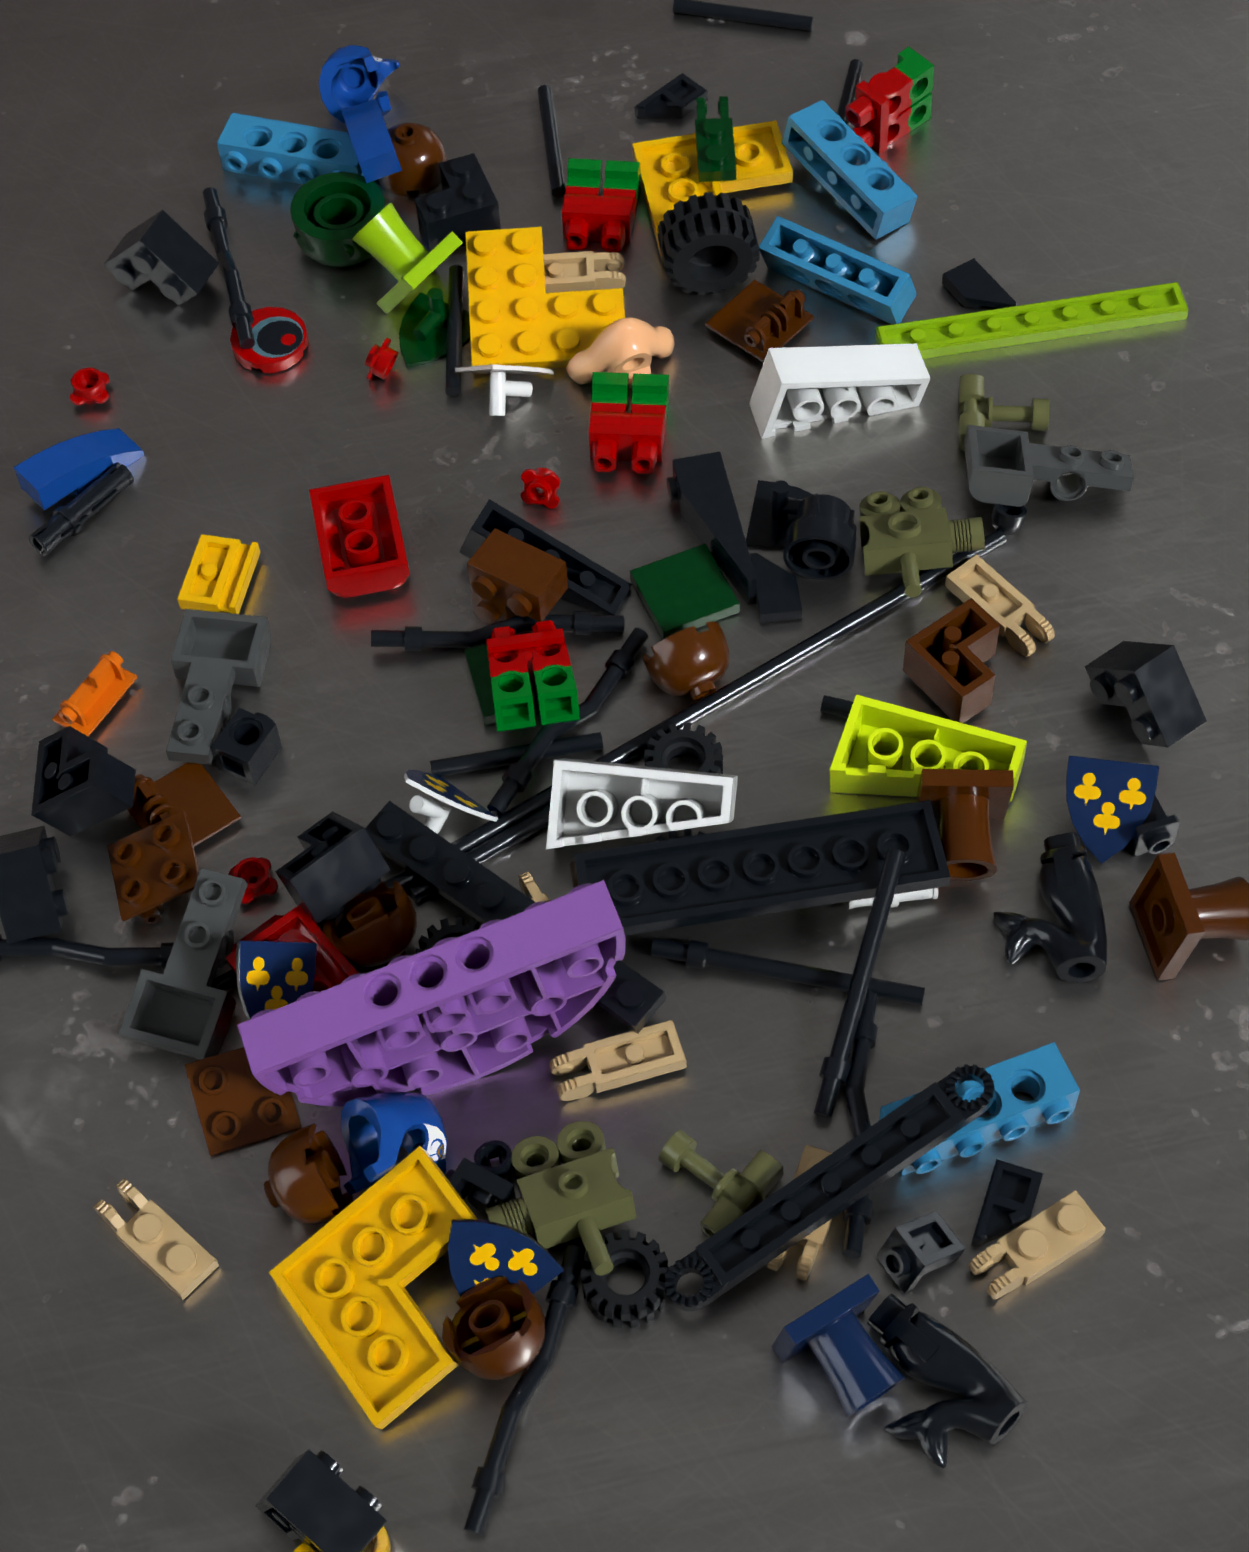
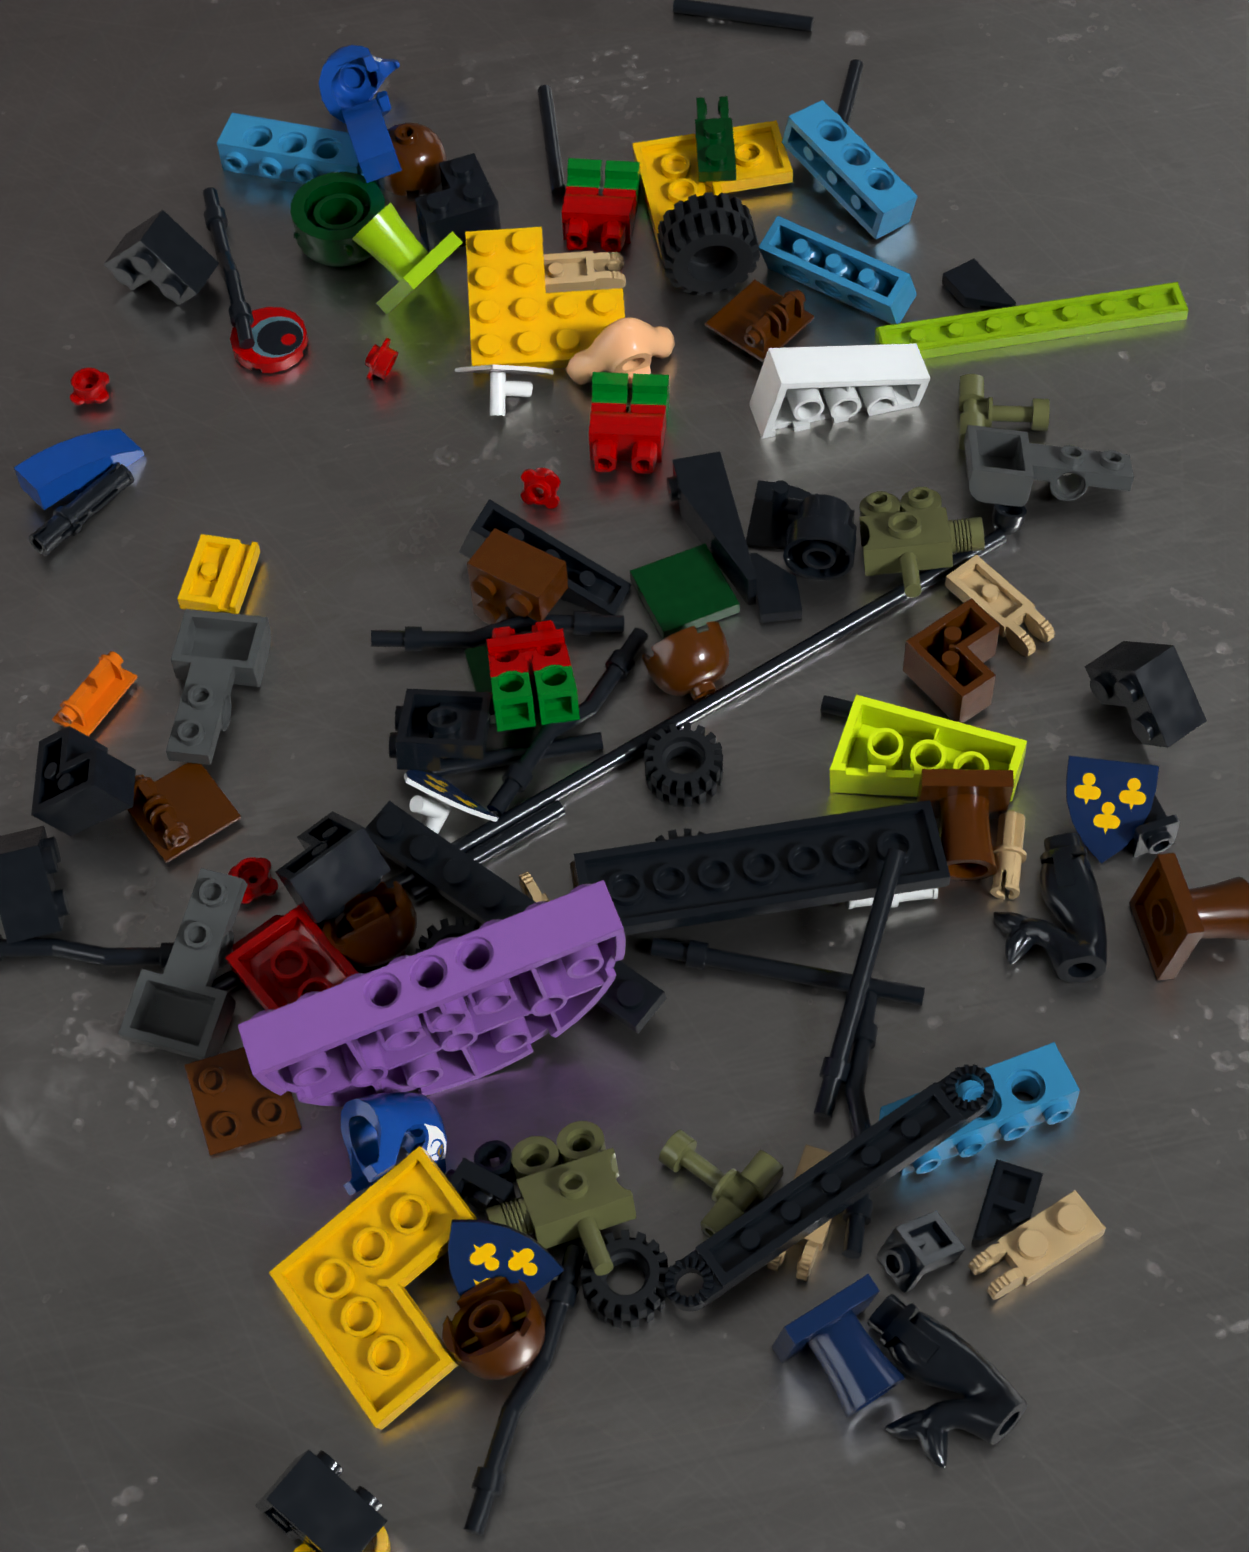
(153, 867): reddish brown hinge -> none
(159, 1241): tan hinge -> none
(250, 760): black brick -> none
(273, 973): dark blue shield -> none
(306, 1177): reddish brown cylinder -> none
(359, 537): red slope -> none
(425, 329): dark green shield -> none
(439, 727): none -> black plate
(454, 330): black bar -> none
(620, 1060): tan hinge -> none
(622, 800): white wedge -> none
(672, 100): black tile -> none
(893, 101): red hips -> none
(1009, 854): none -> tan axle

